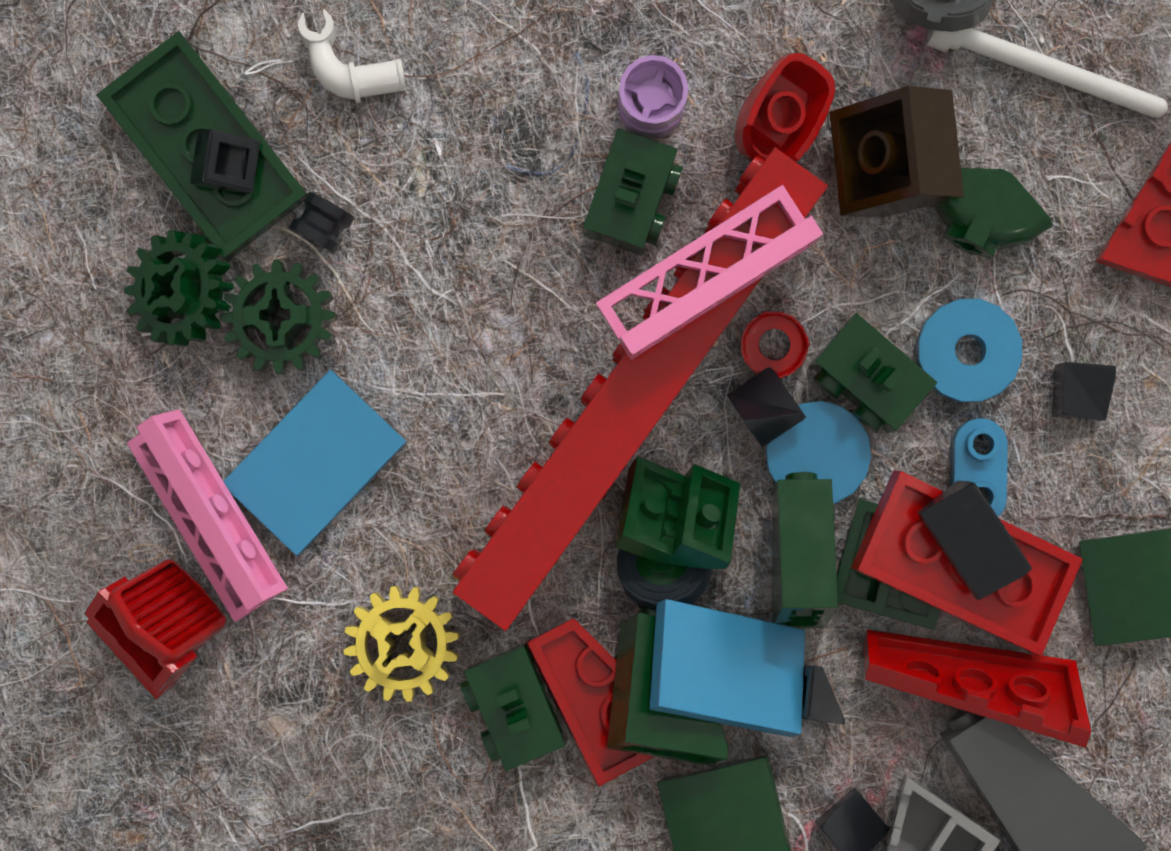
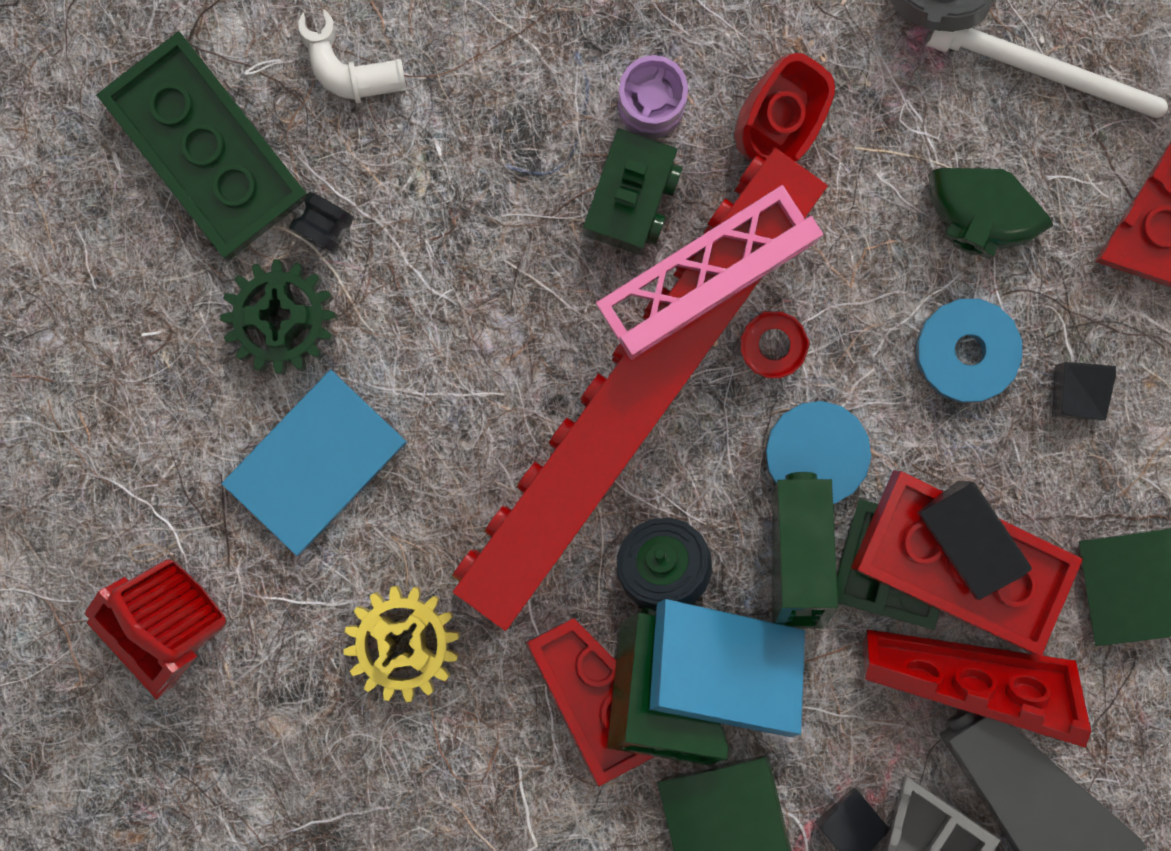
(178, 288): dark green gear -> none
(206, 513): bright pink fence -> none
(225, 161): black slope -> none
(513, 707): dark green brick -> none
(678, 516): dark green slope -> none
(766, 406): black slope -> none
(818, 697): black slope -> none
(871, 375): dark green brick -> none
(896, 152): dark brown brick -> none
(985, 470): dark azure plate -> none

